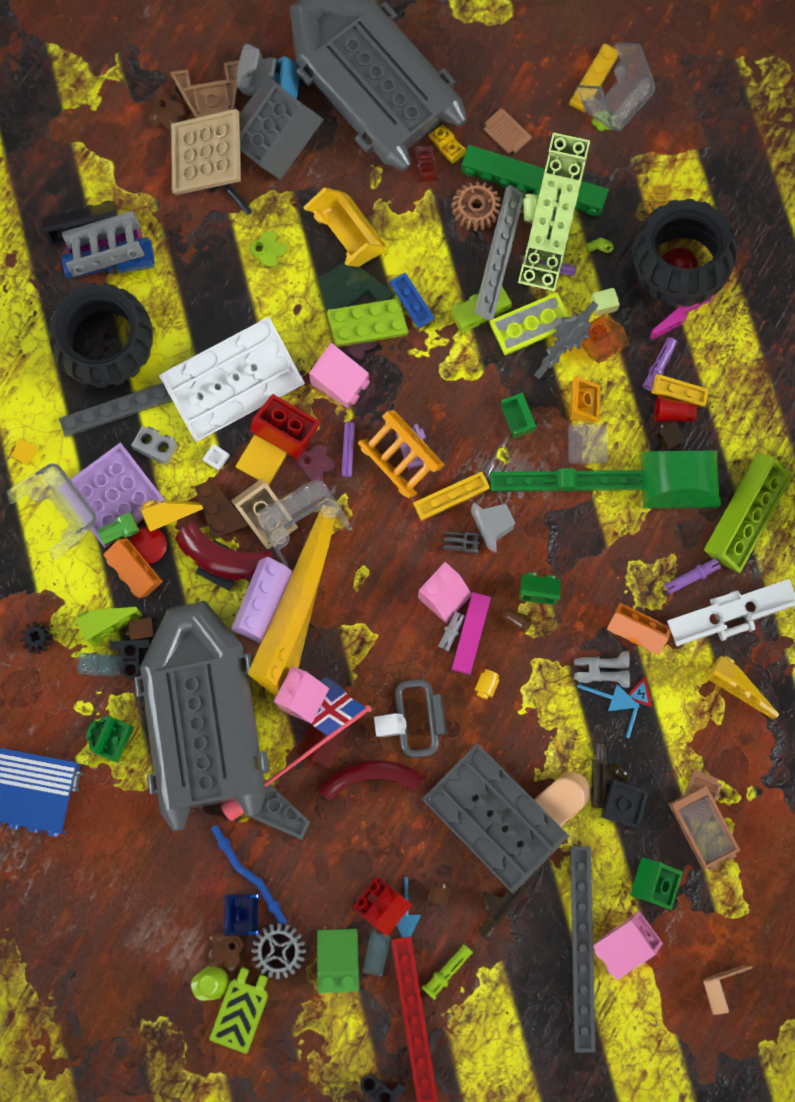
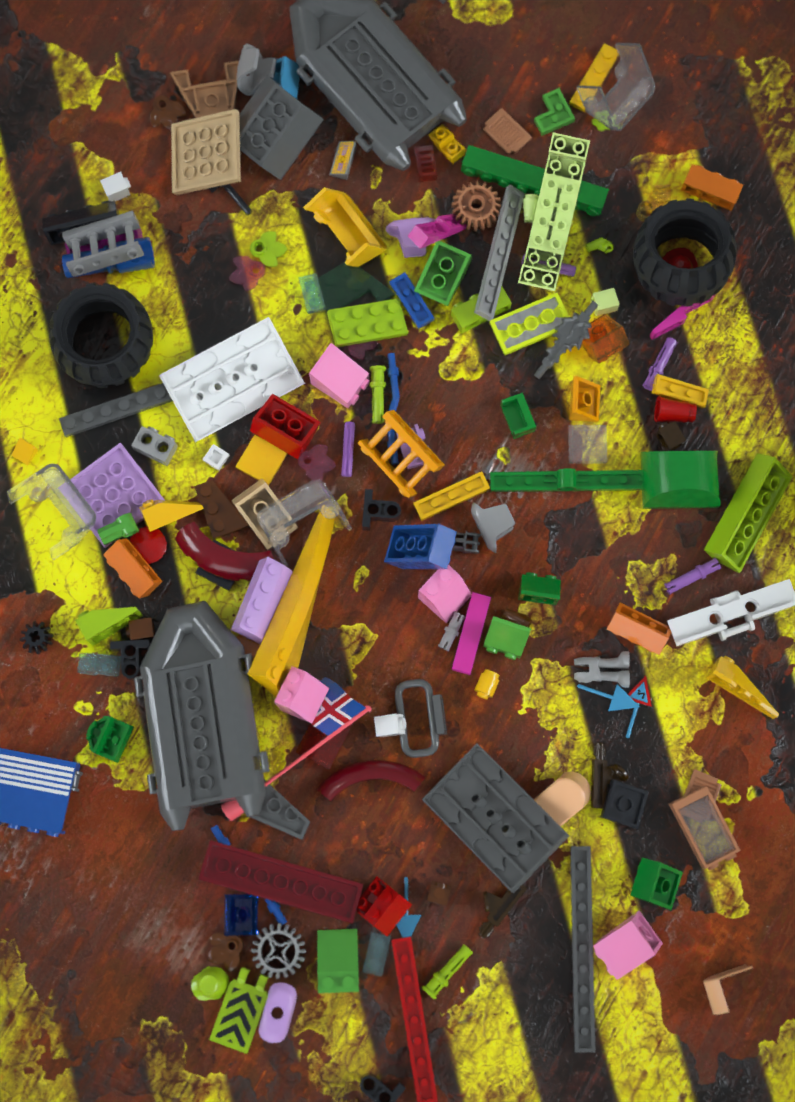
(116, 187): none -> white brick
(244, 273): none -> clear pink plate
(281, 882): none -> dark red plate
(281, 996): none -> lavender piece
(312, 293): none -> clear light blue plate
(343, 159): none -> slope
(377, 385): none -> lime pin
(382, 514): none -> black tile
(393, 372): none -> blue bar
(401, 230): none -> lavender piece
(420, 546): none -> blue brick
(431, 232): none -> dark pink slope
(443, 273): none -> bright green slope
(506, 638): none -> bright green slope
(558, 114): none -> bright green plate
(712, 187): none -> orange brick

